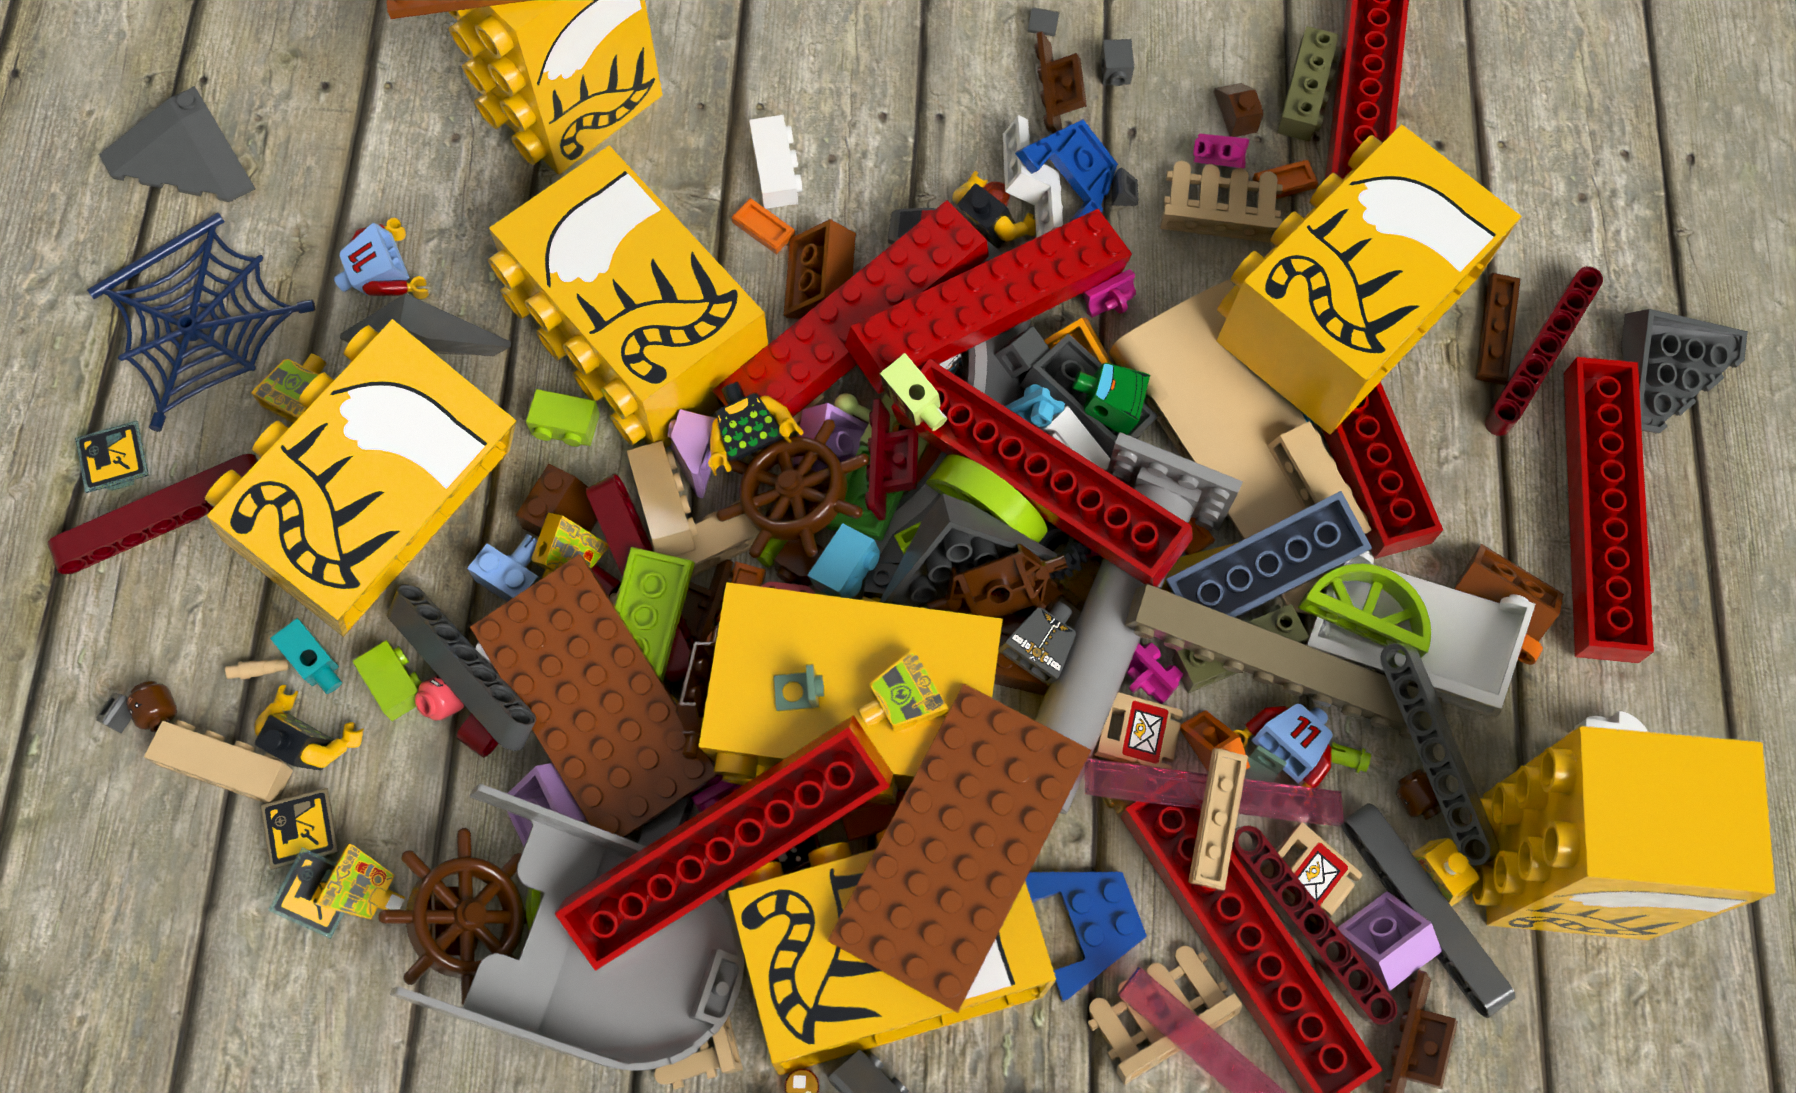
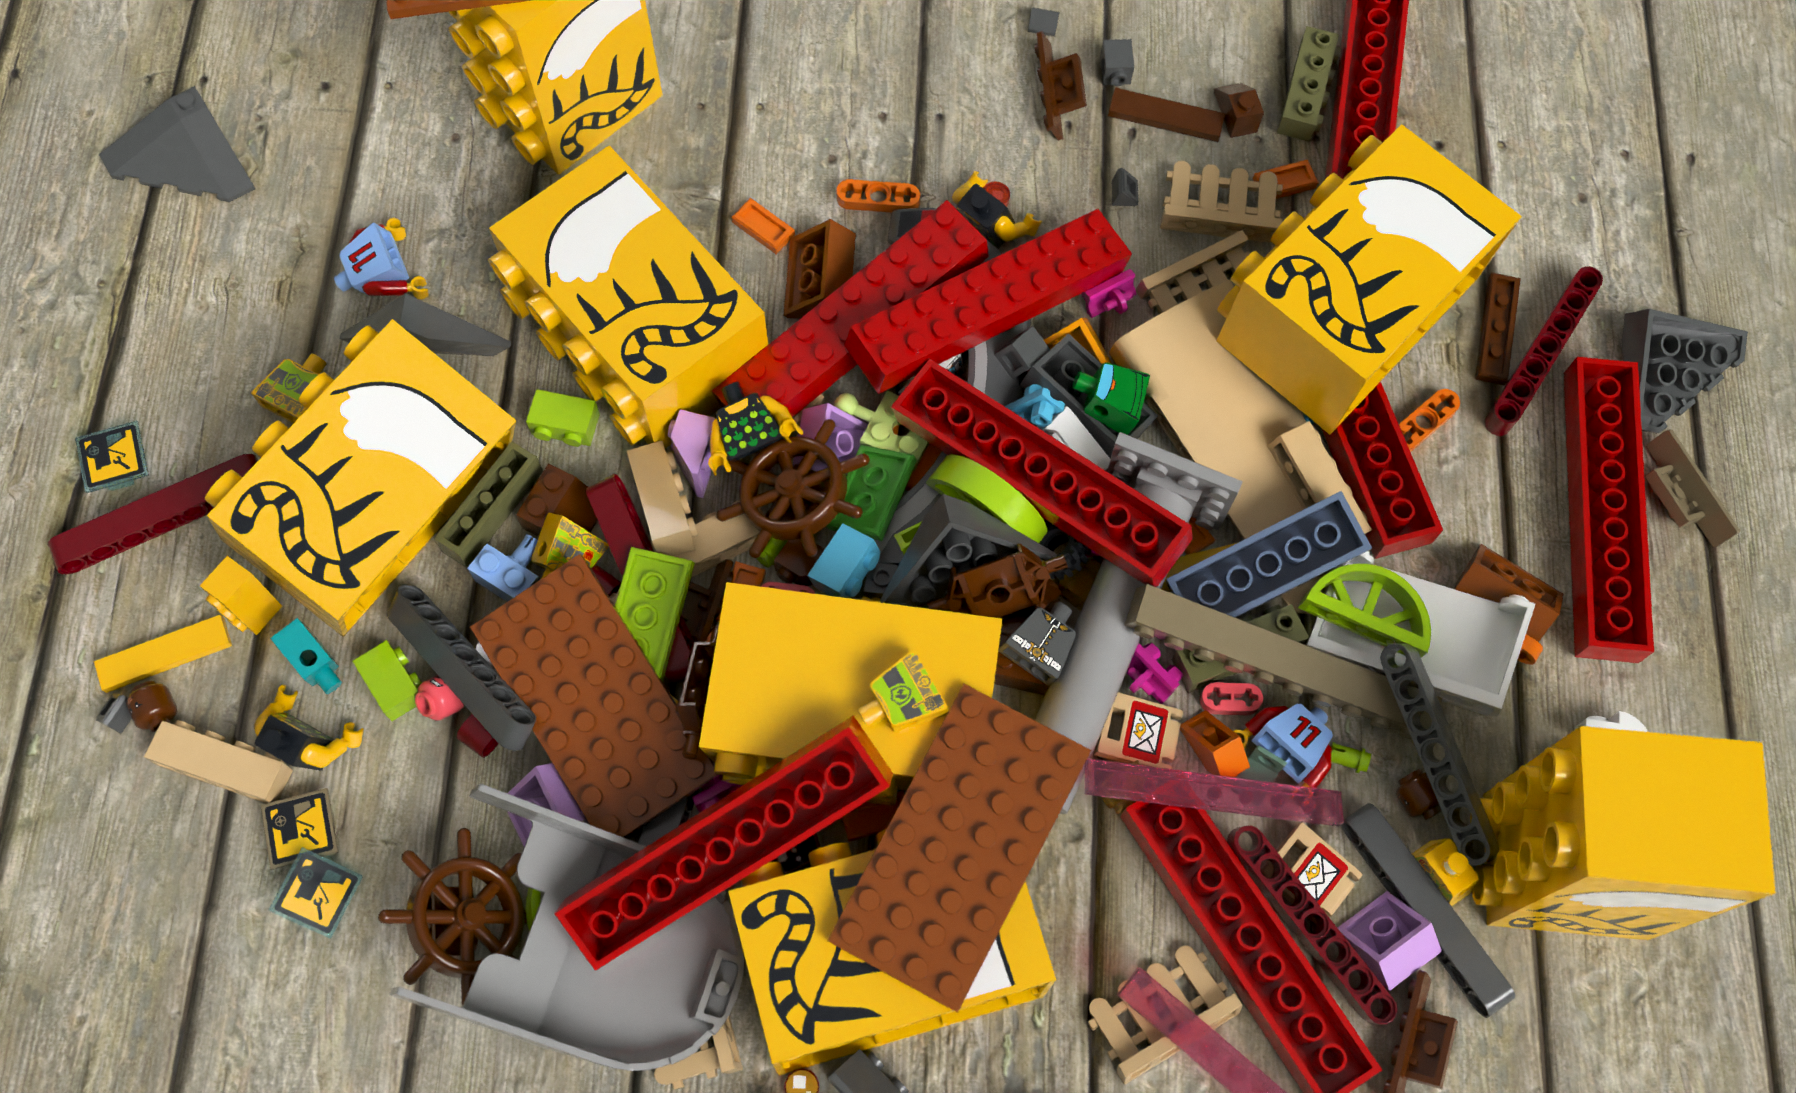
(162, 653): none -> yellow tile
(190, 325): dark blue animal -> none
(240, 596): none -> yellow brick
(250, 669): tan animal -> none
(359, 886): torso -> none
(489, 504): none -> olive brick
(775, 161): white brick -> none
(812, 689): sand green bracket -> none
(870, 187): none -> orange beam
(891, 460): dark red bracket -> none
(912, 393): yellowish green torso -> none
(1039, 188): white bracket -> none
(1079, 159): blue wing -> none
(1100, 917): blue wing -> none
(1166, 114): none -> reddish brown tile
(1182, 272): none -> tan fence
(1218, 819): tan tile -> none
(1220, 150): dark pink hips -> none
(1231, 691): none -> coral beam
(1428, 410): none -> orange beam
(1686, 490): none -> dark tan bracket

